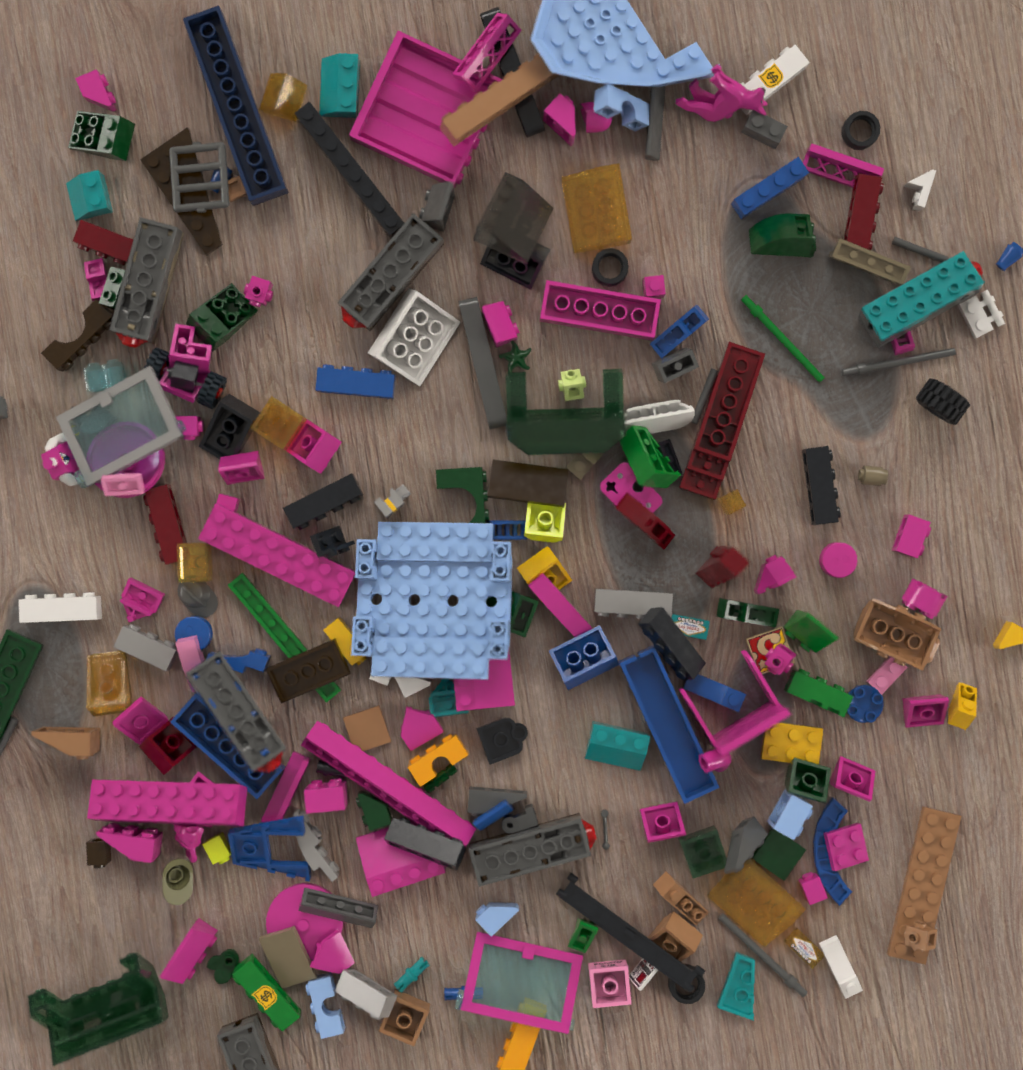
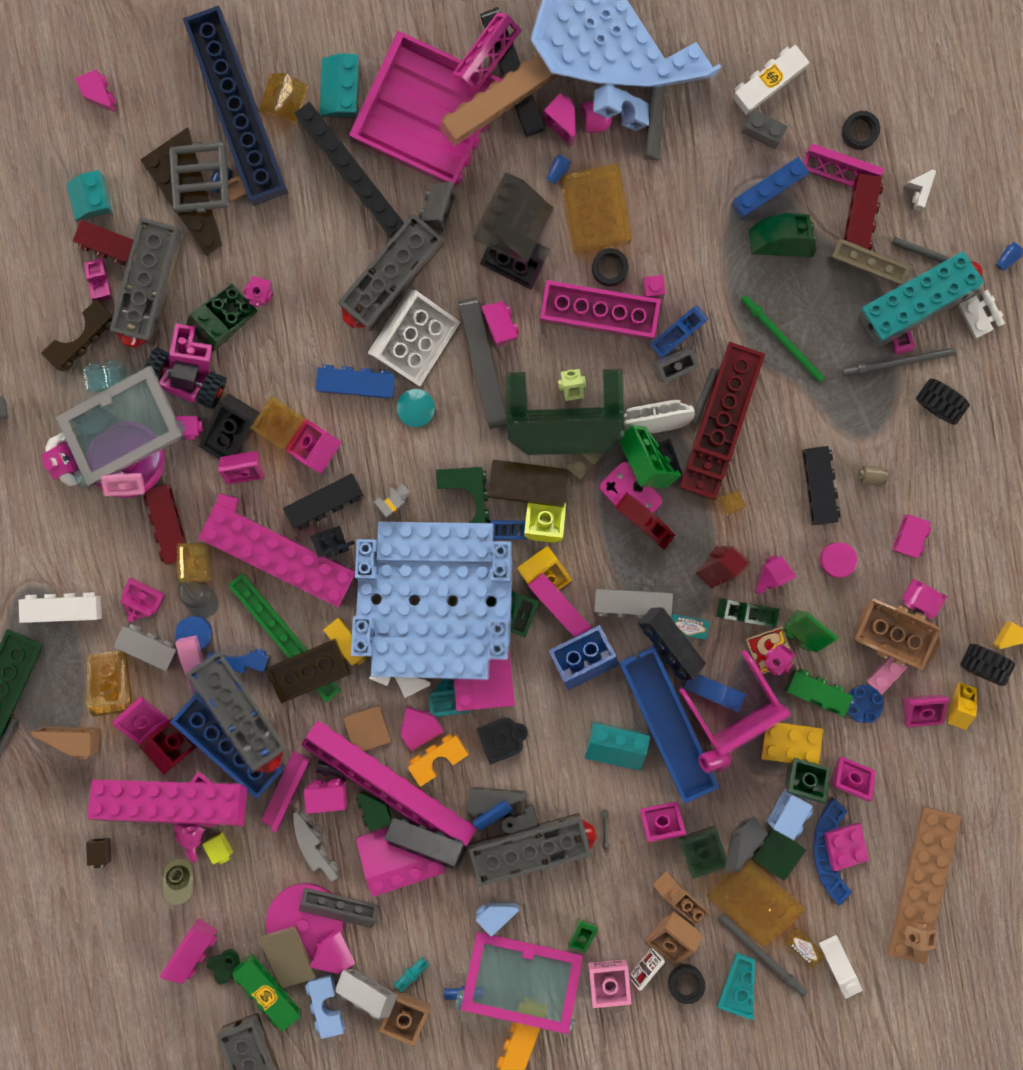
(102, 135): dark green slope -> none
(102, 1012): clear green wedge -> none
(112, 288): bracket -> none
(133, 842): dark pink slope -> none
(252, 848): blue wing -> none
(415, 408): none -> teal dish
(441, 777): dark green axle -> none
(516, 357): dark green animal -> none
(558, 168): none -> blue cone
(628, 935): black piece -> none
(726, 101): dark pink animal -> none
(812, 888): dark pink brick -> none
(987, 664): none -> black tyre

